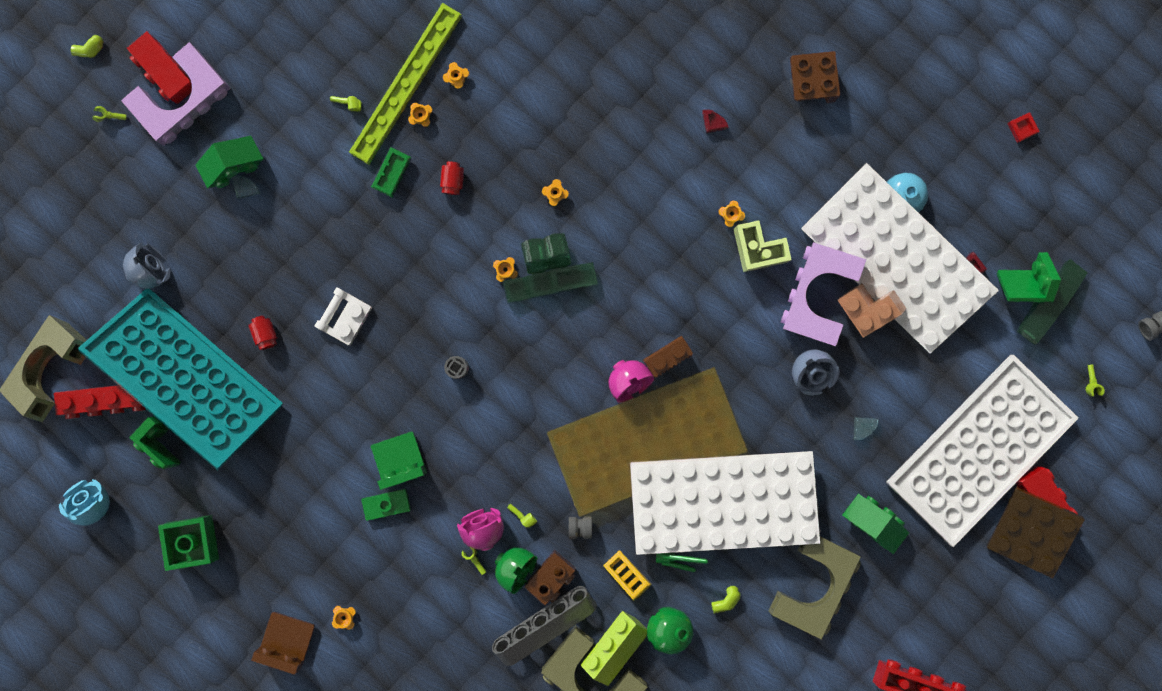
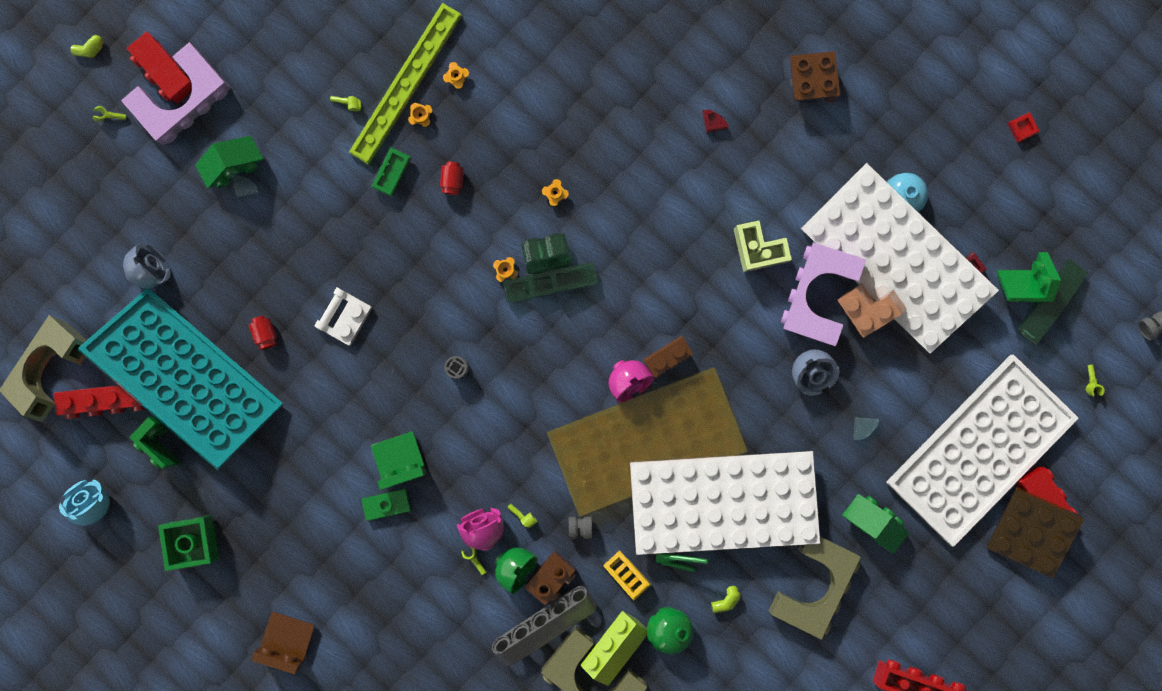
(338, 622): light orange plate -> none
(732, 207): light orange plate -> none

